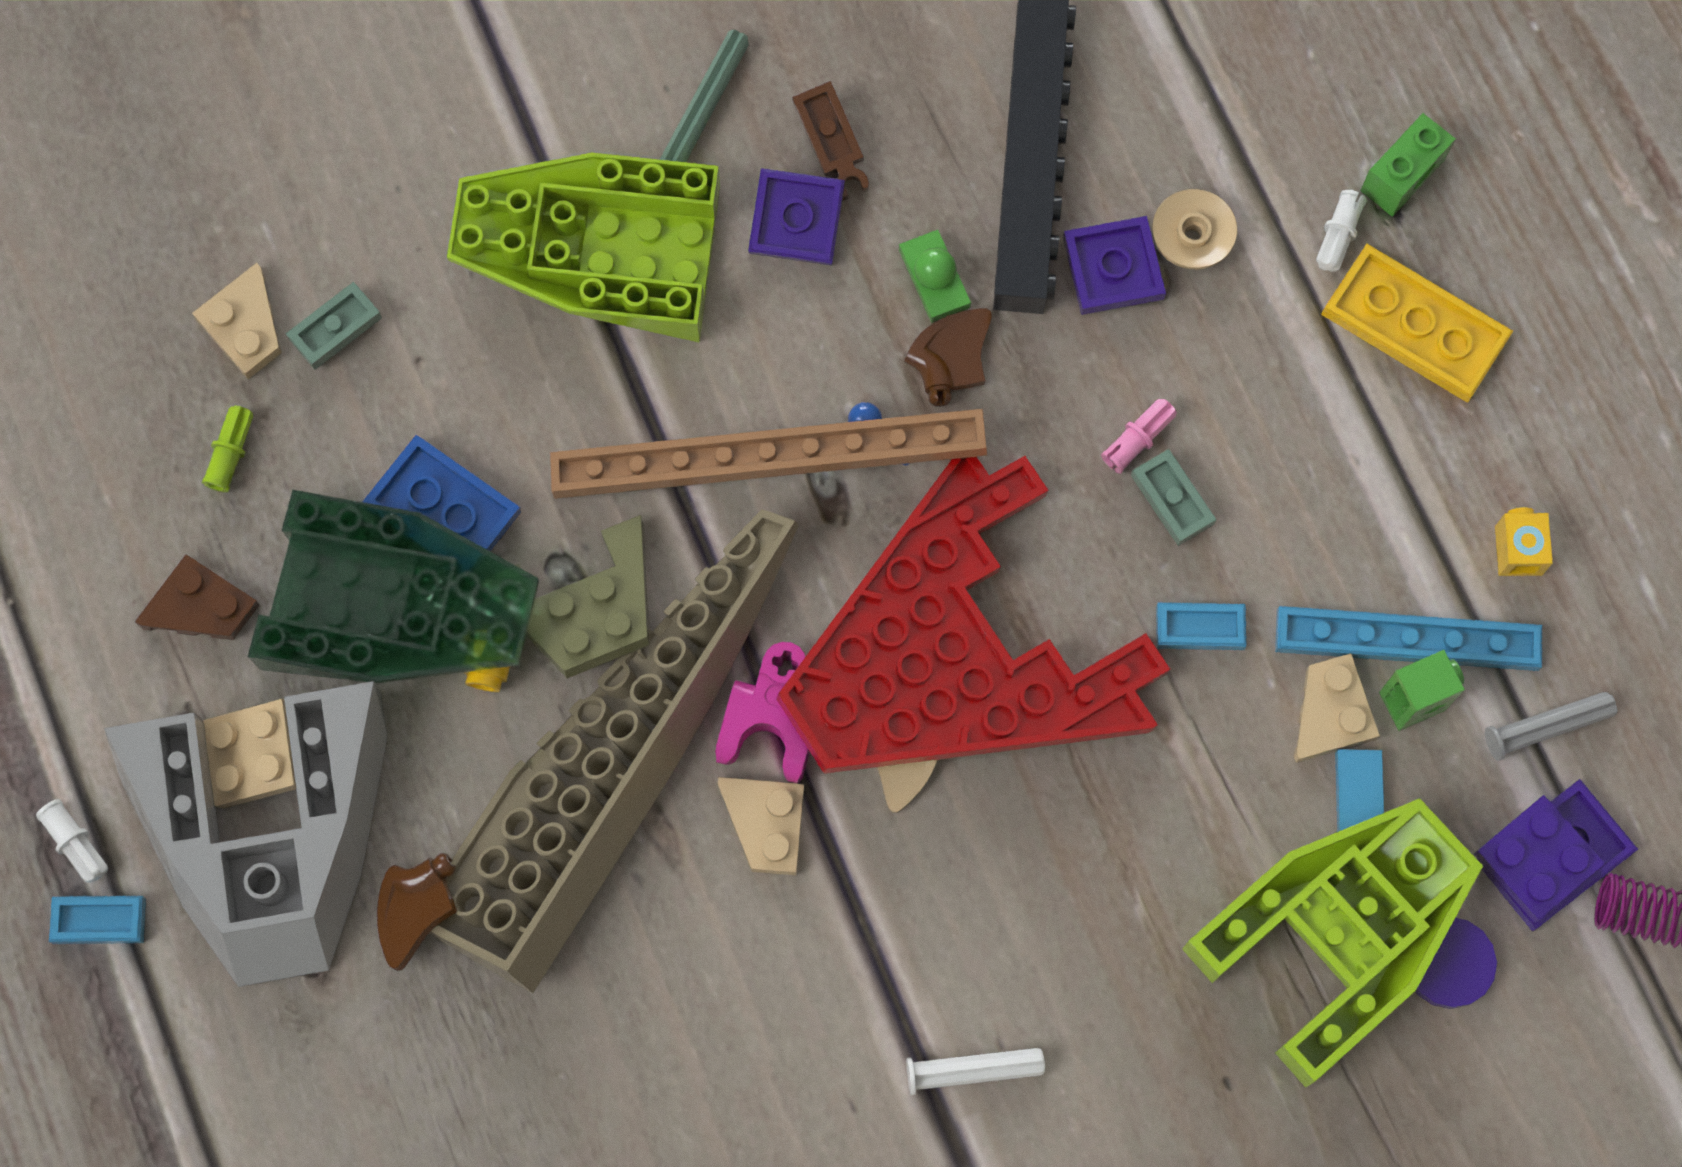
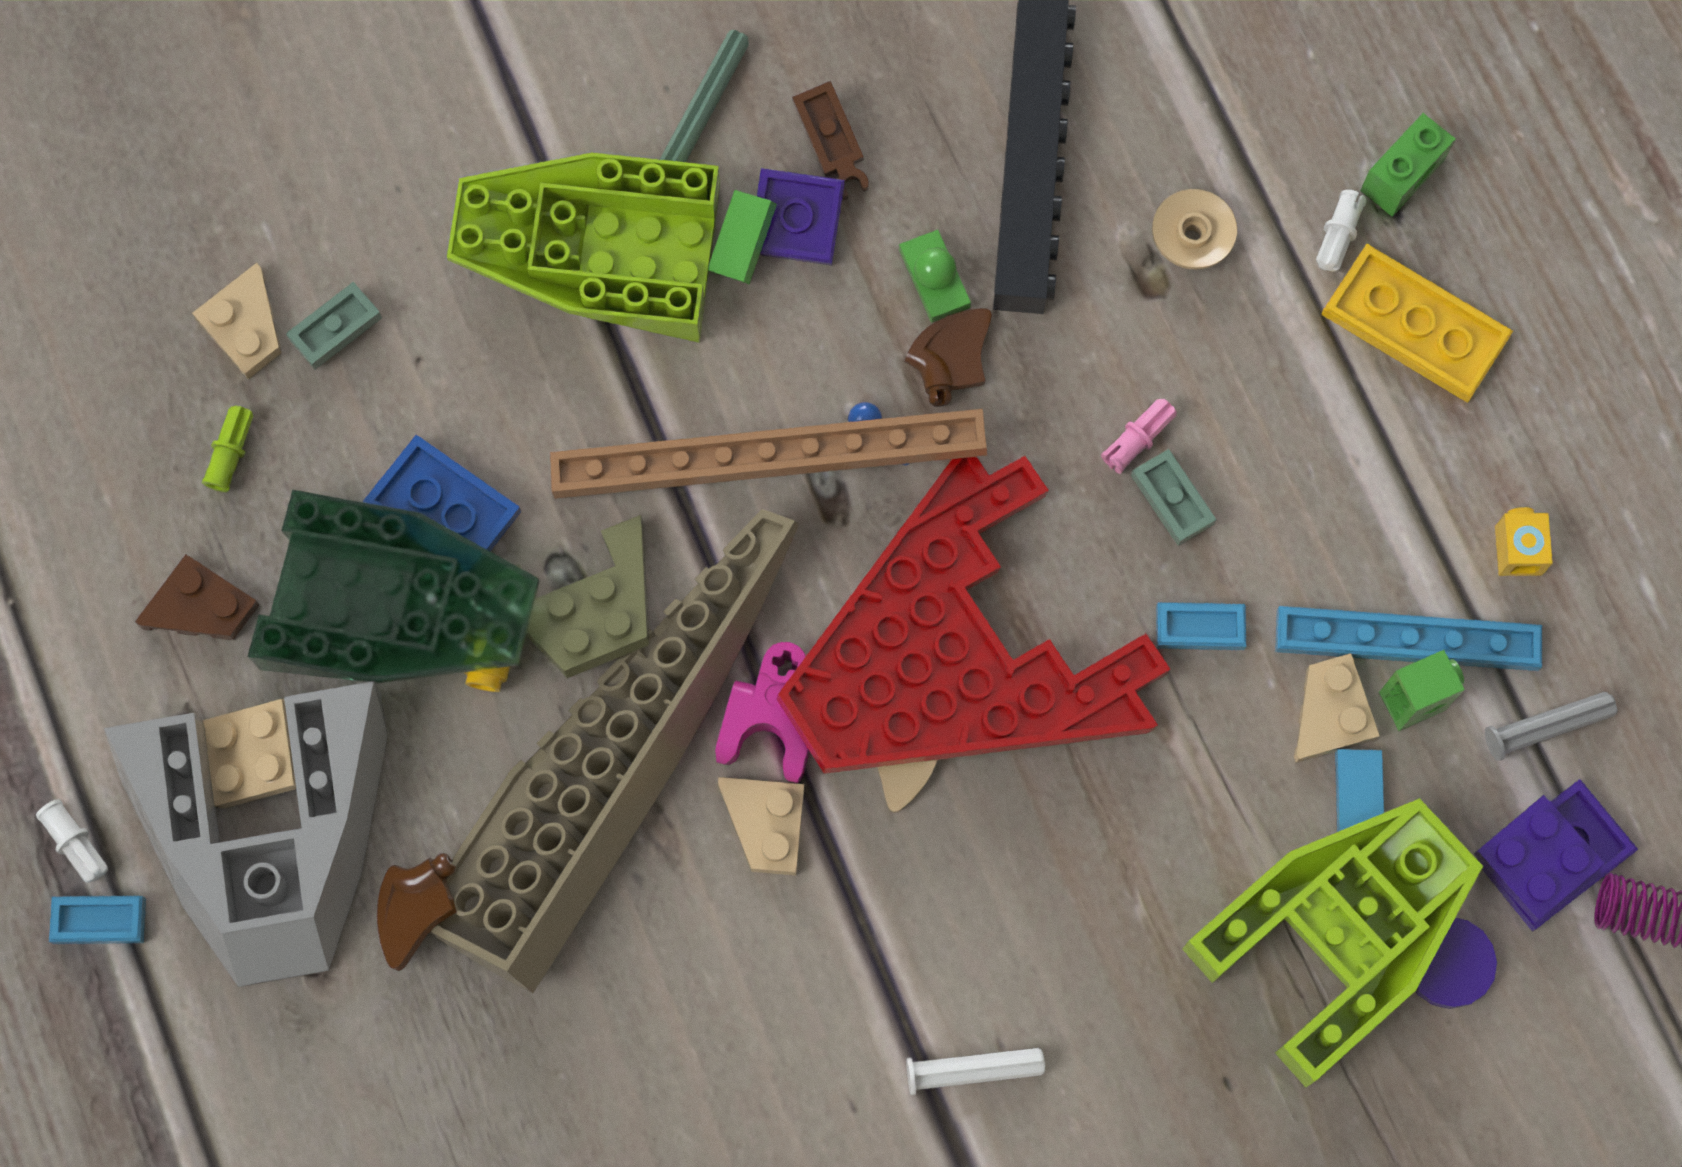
(742, 236): none -> bright green tile
(1114, 265): dark purple plate -> none

